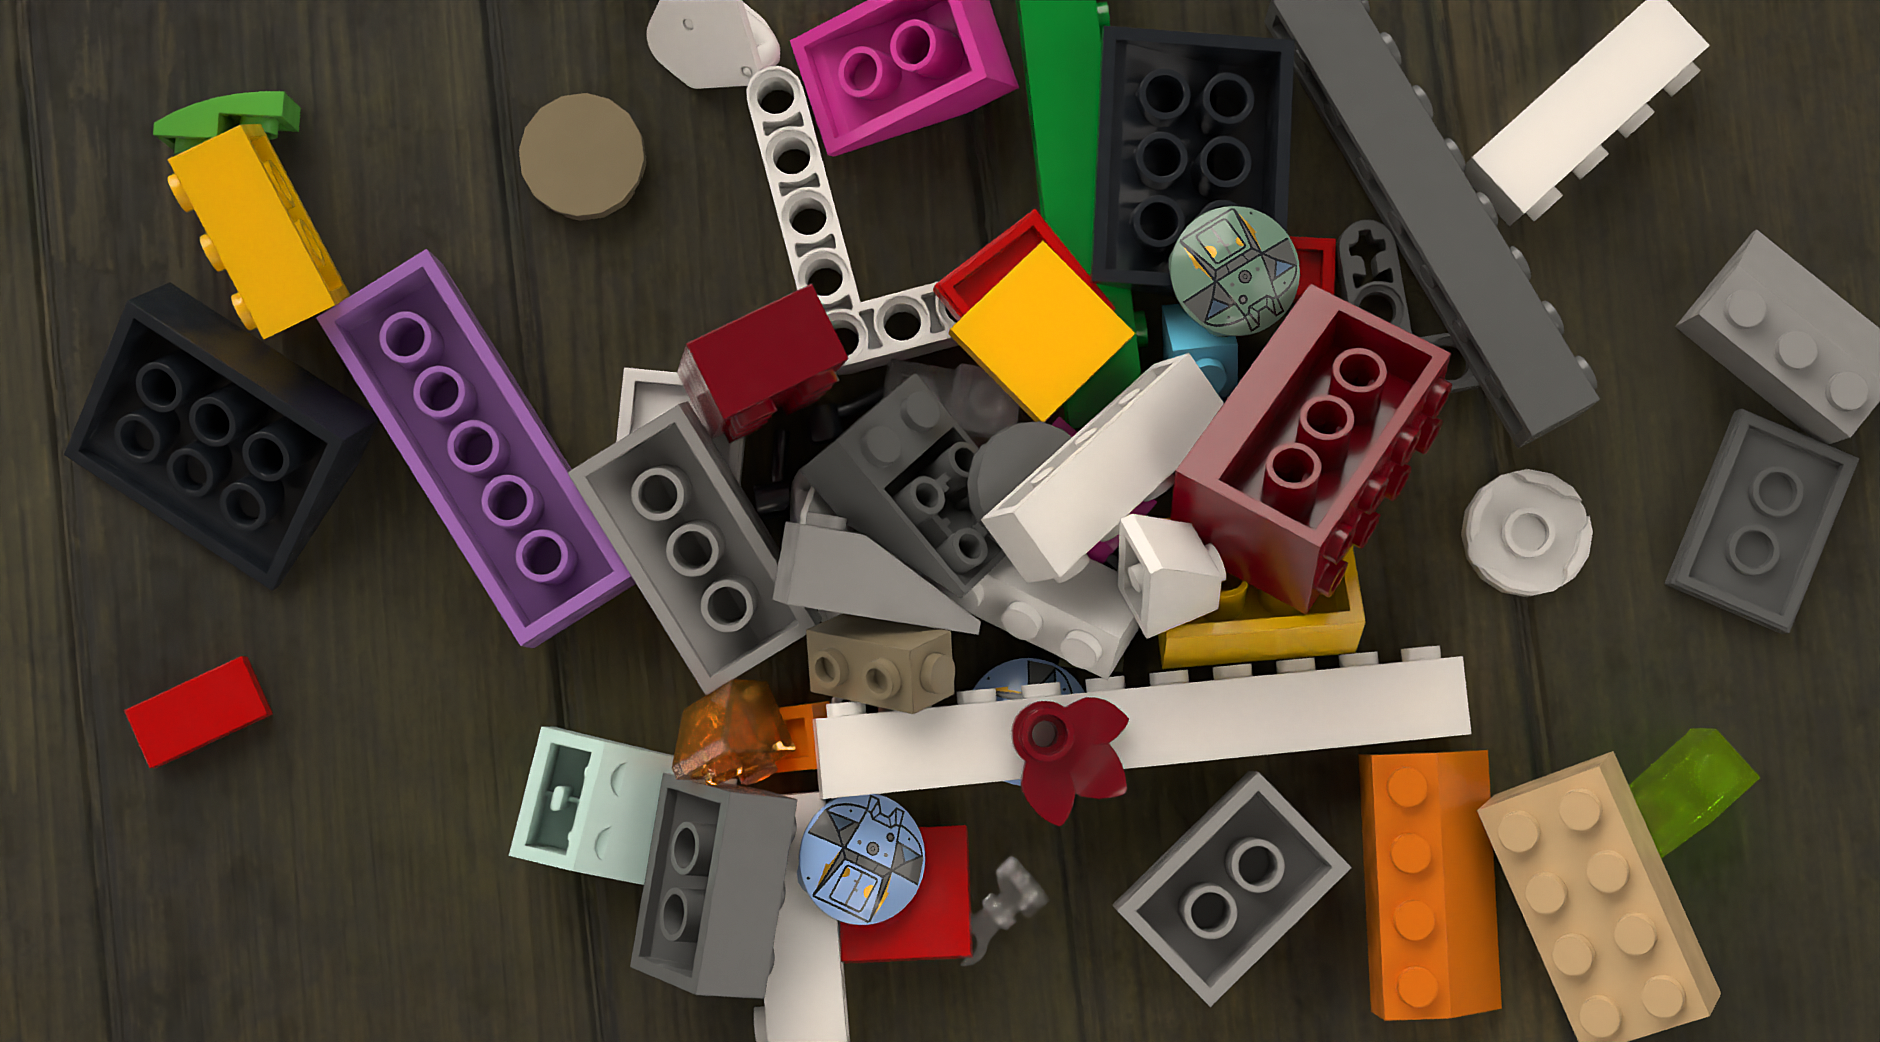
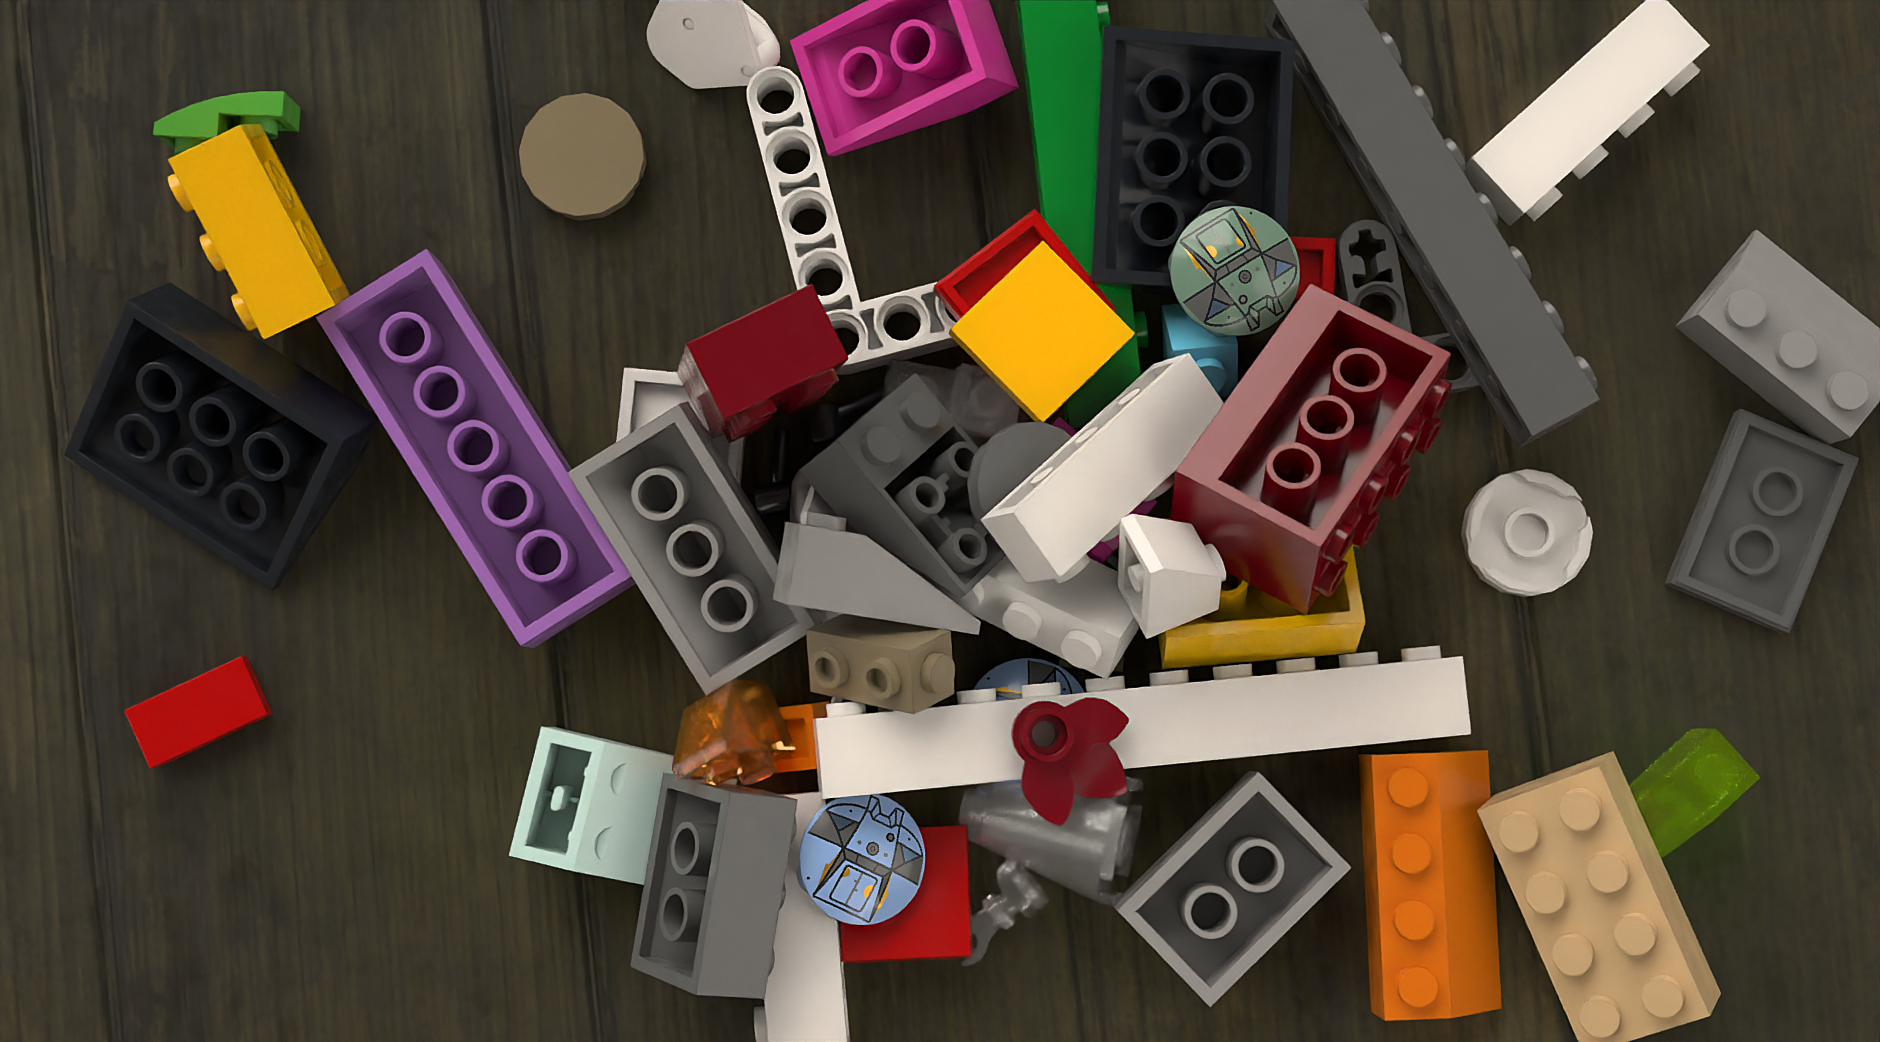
(1079, 855): none -> clear cone

